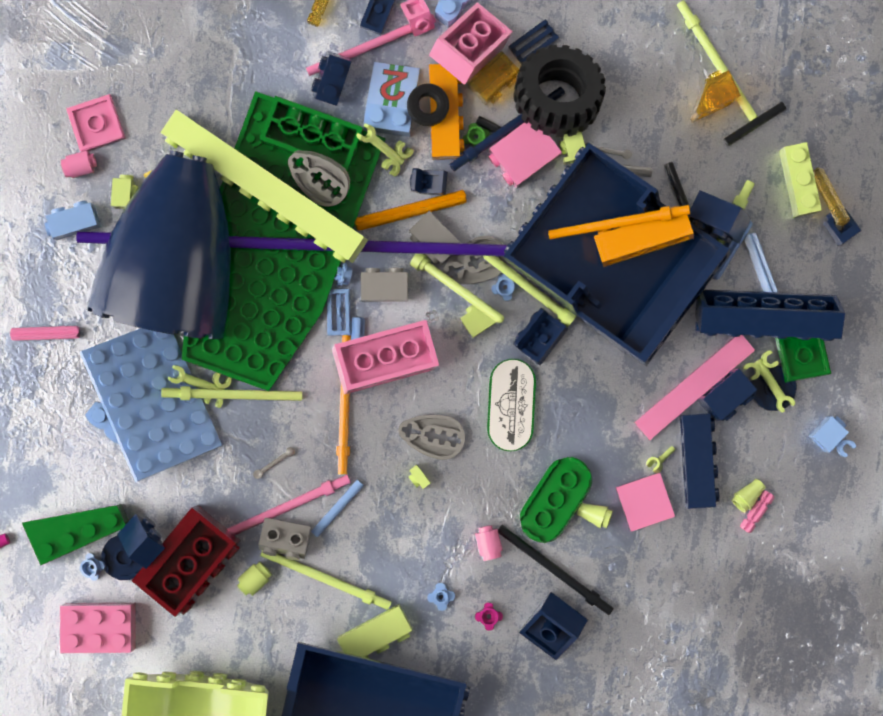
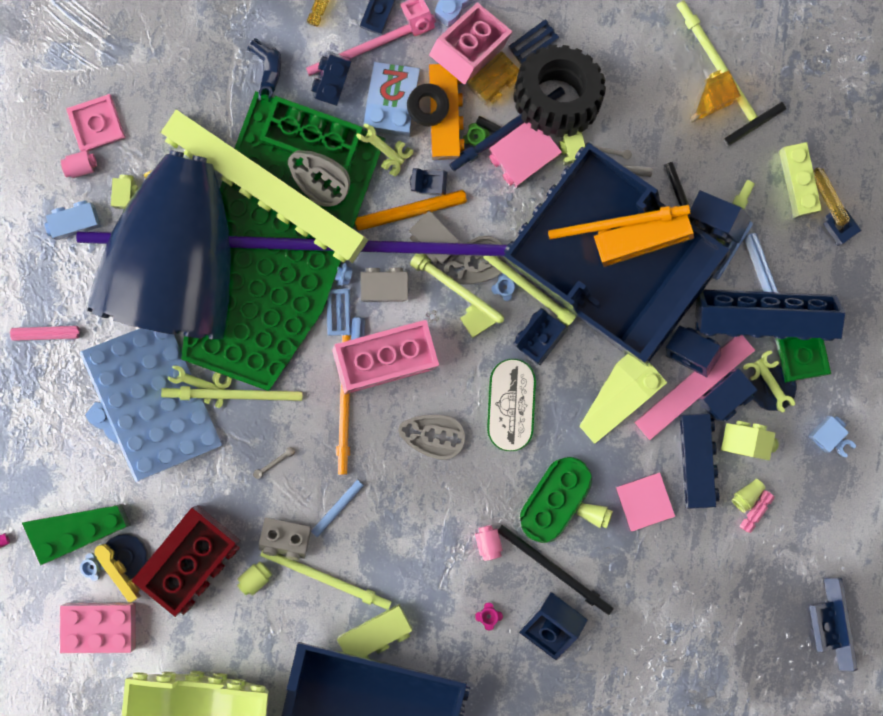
(117, 571): none -> light yellow hinge
(141, 540): dark blue brick -> none
(271, 66): none -> dark blue arm
(327, 488): bright pink bar -> none
(418, 477): yellowish green plate -> none
(447, 596): light blue plate -> none
(621, 394): none -> yellowish green wedge
(660, 460): yellowish green hand -> none
(693, 350): none -> dark blue brick
(749, 441): none -> yellowish green brick
(833, 626): none -> bracket

